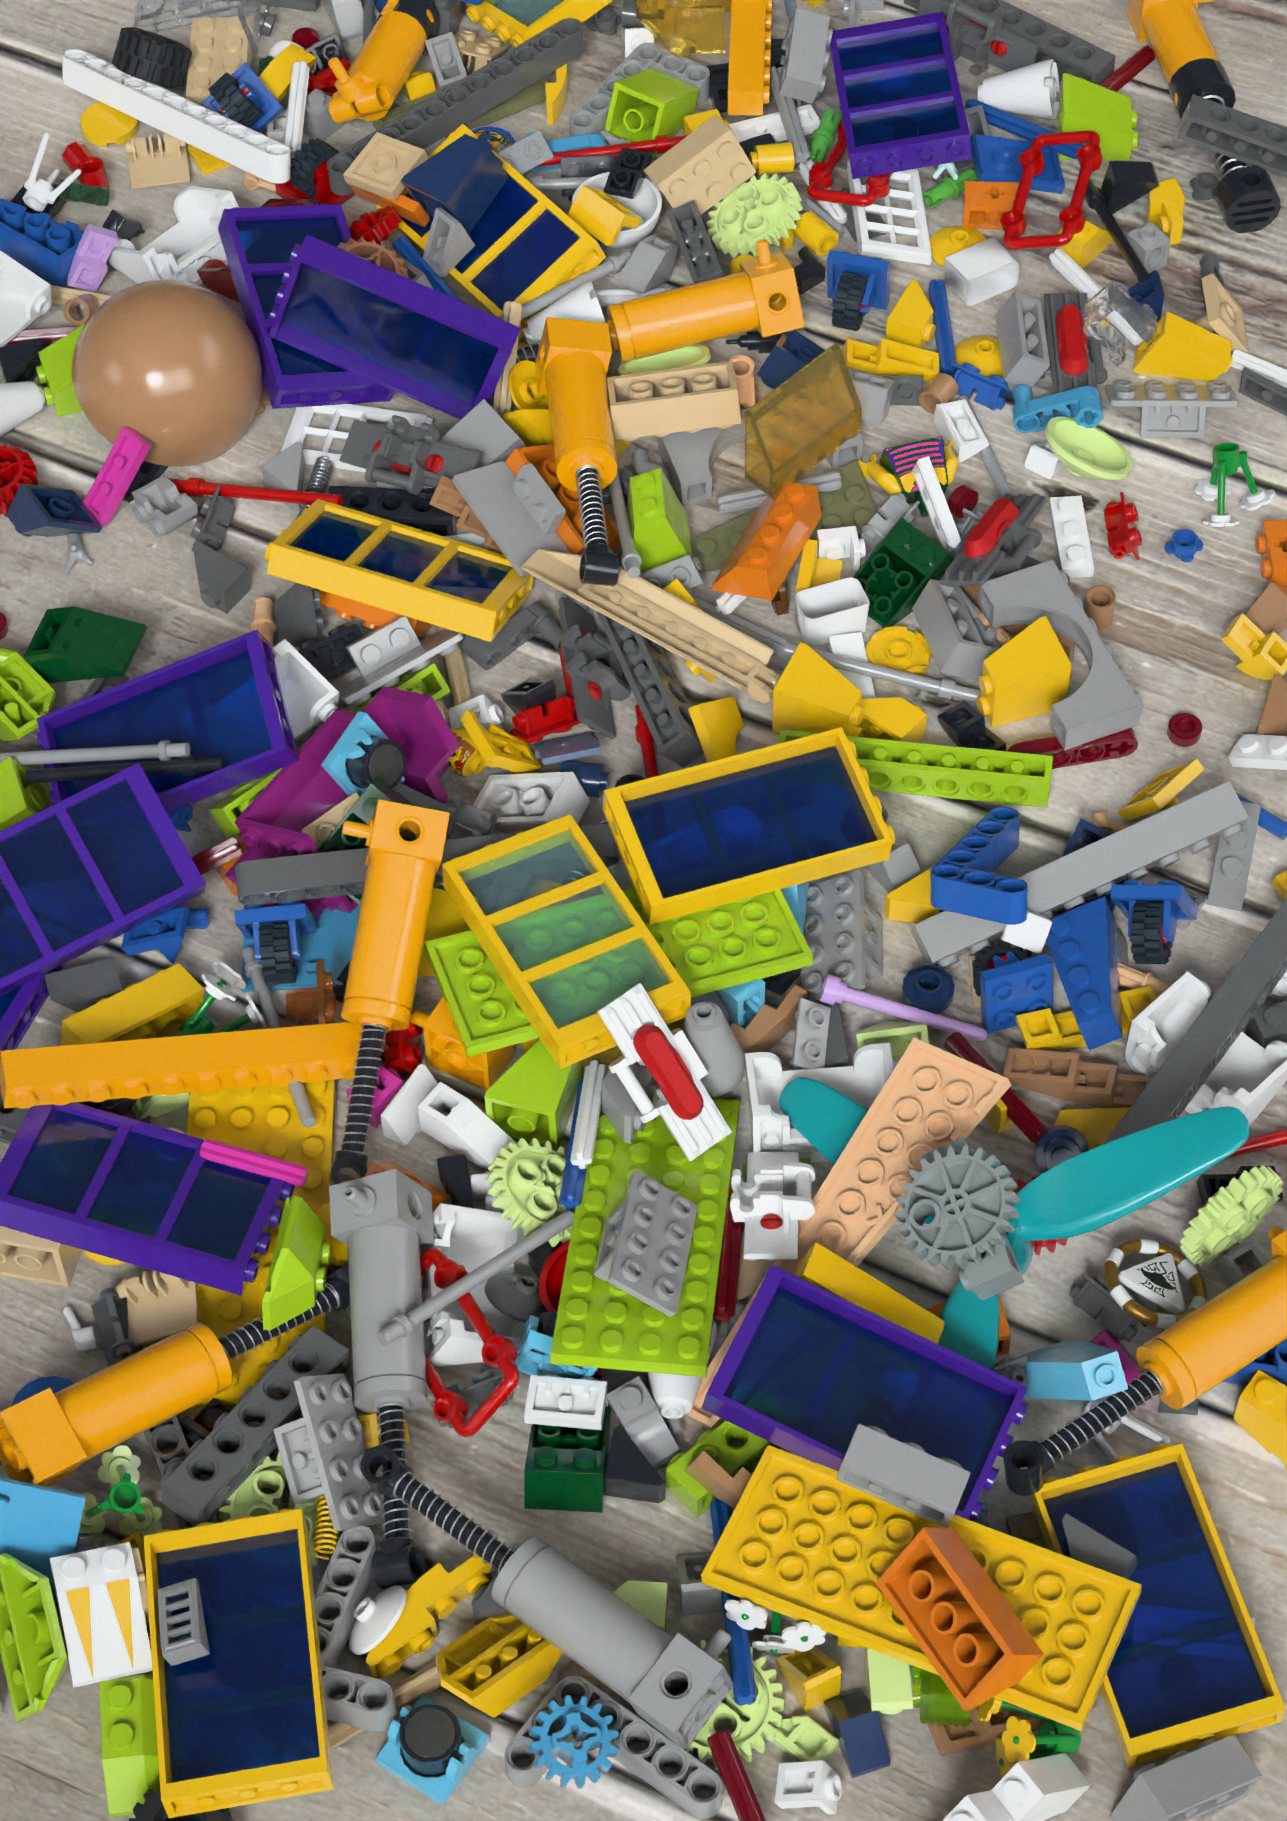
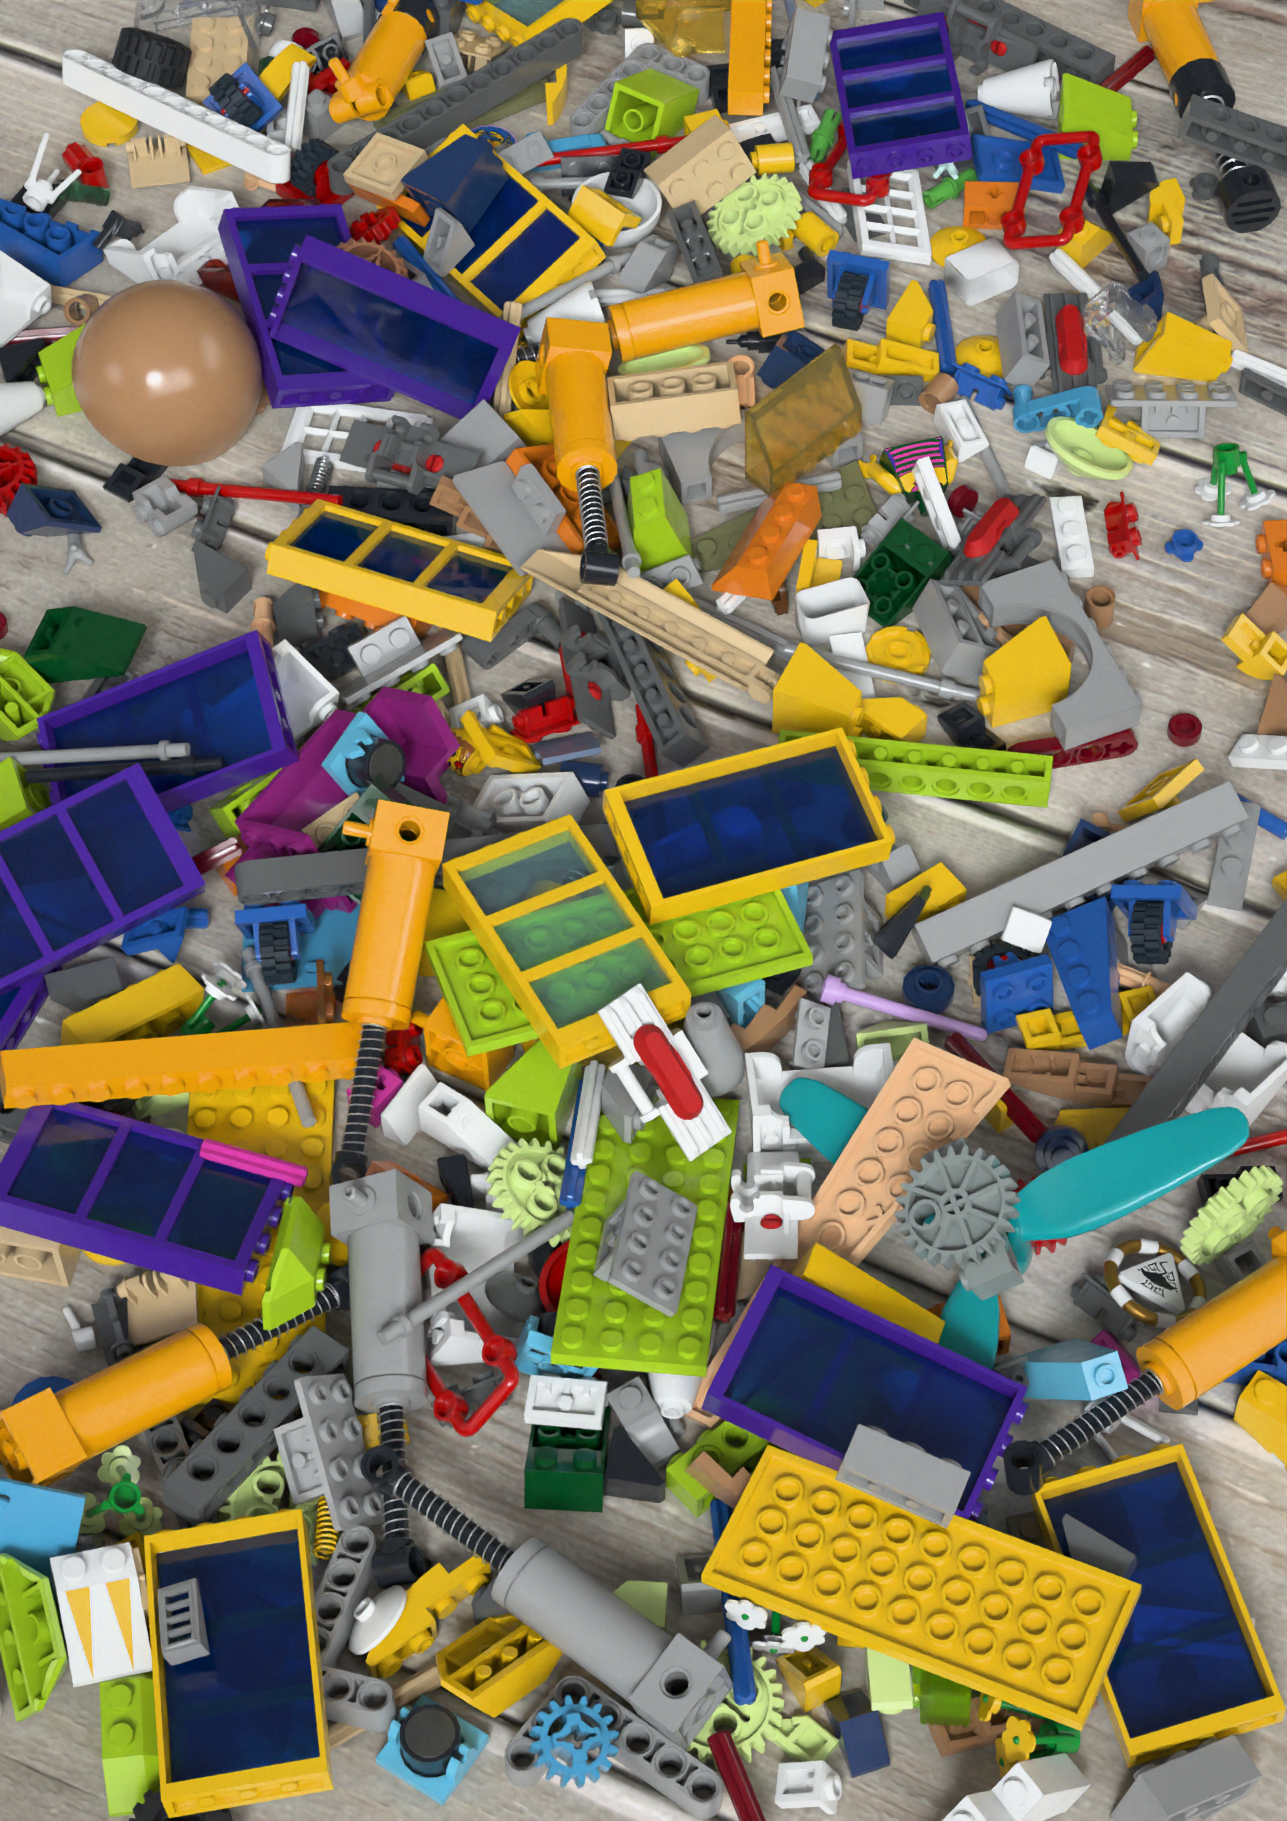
(90, 258): lavender slope -> none
(116, 475): dark pink plate -> none
(717, 727): yellow tile -> none
(896, 930): none -> black slope
(958, 1617): orange slope -> none
(965, 876): blue beam -> none
(1127, 437): none -> yellow wing

